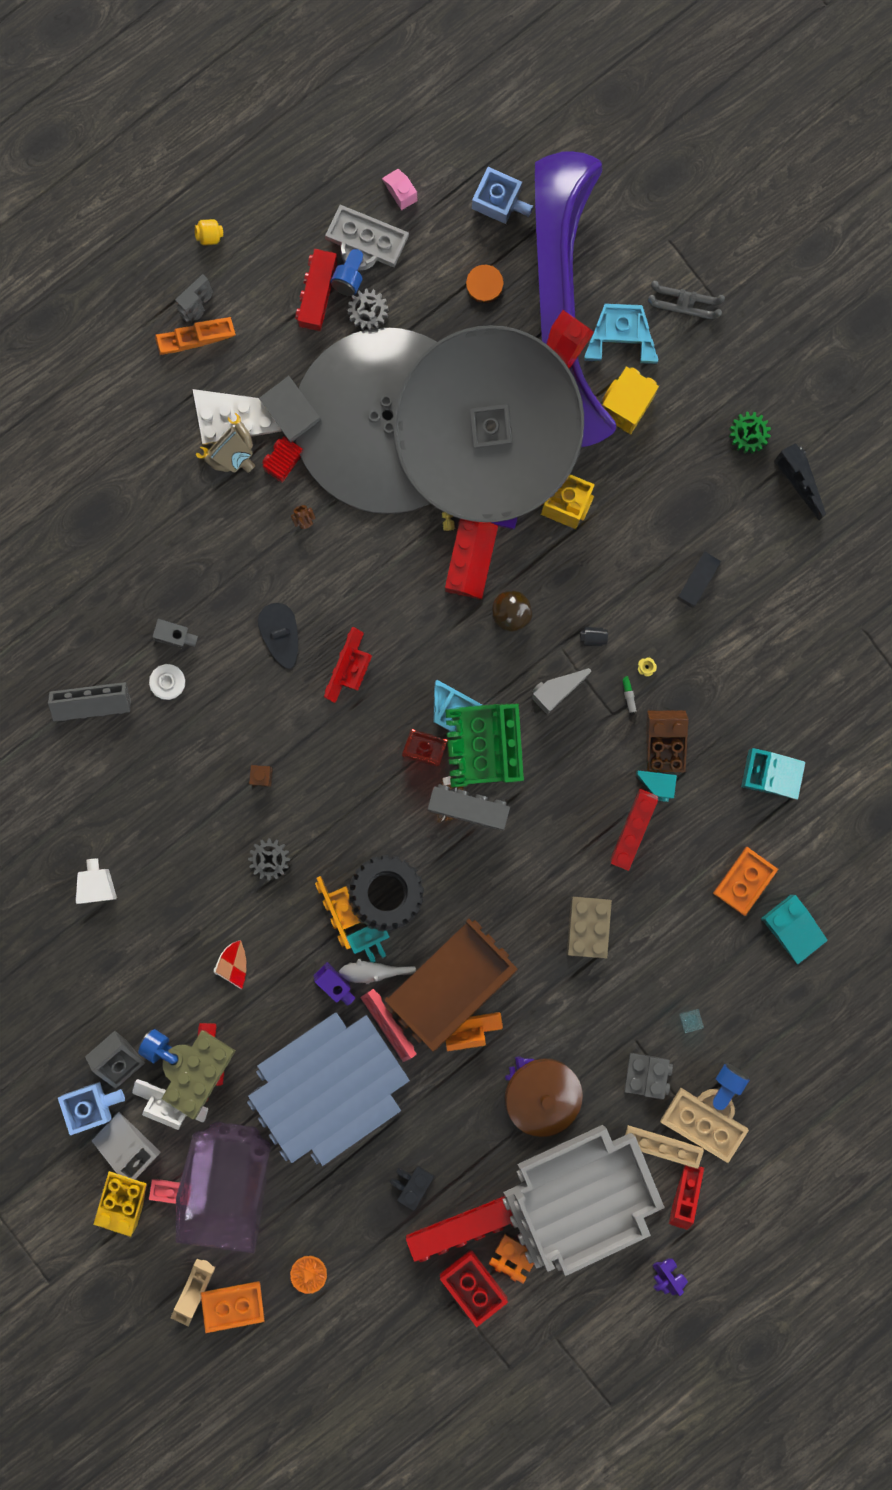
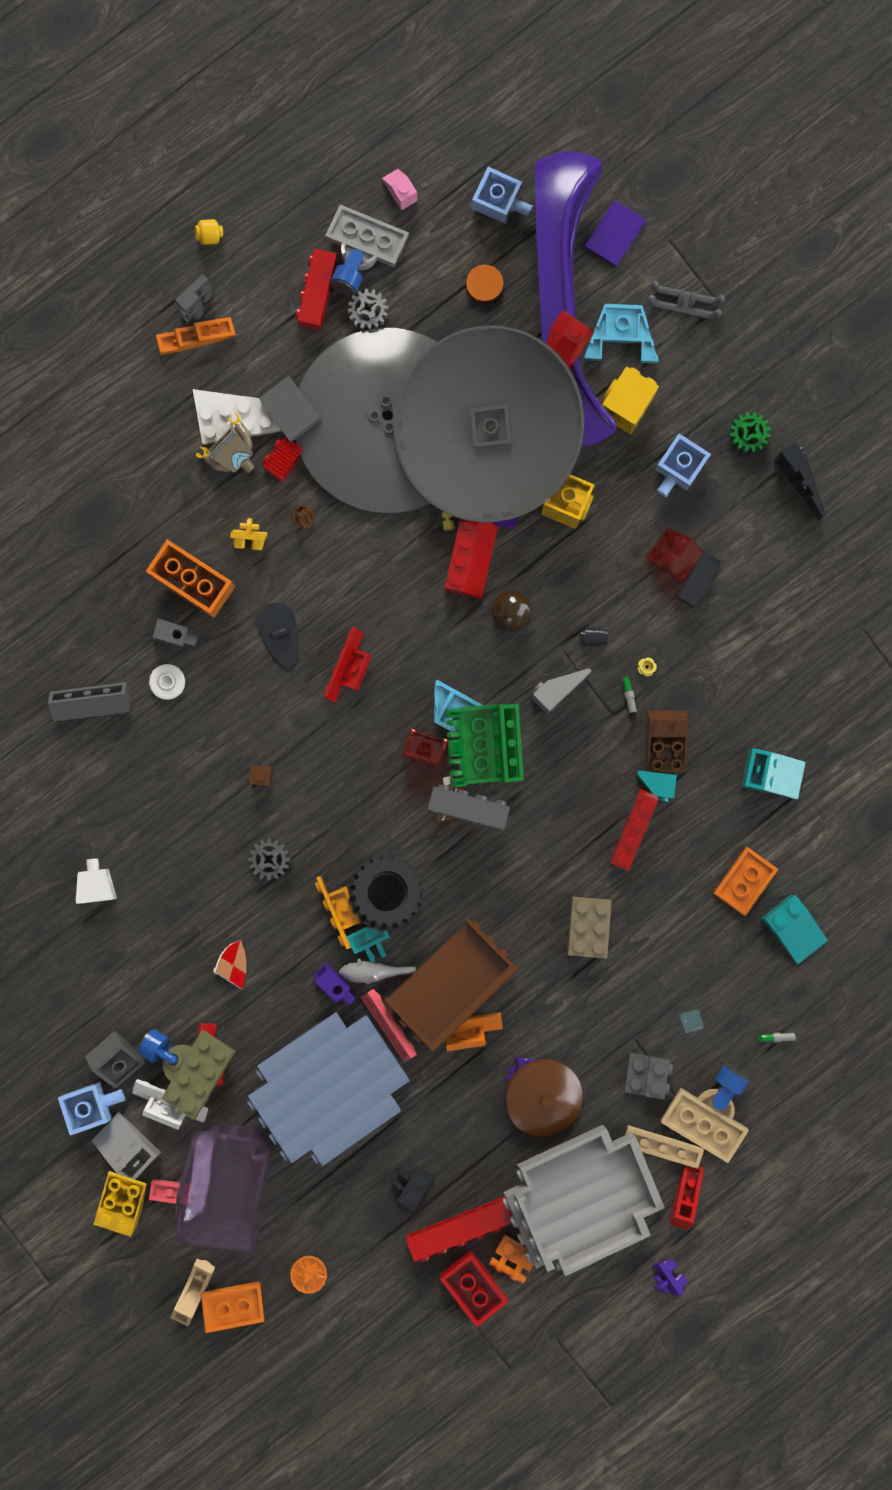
(190, 579): none -> orange brick
(240, 535): none -> yellow hips
(615, 233): none -> dark purple tile
(674, 553): none -> clear red slope
(681, 464): none -> light blue brick
(776, 1037): none -> piece

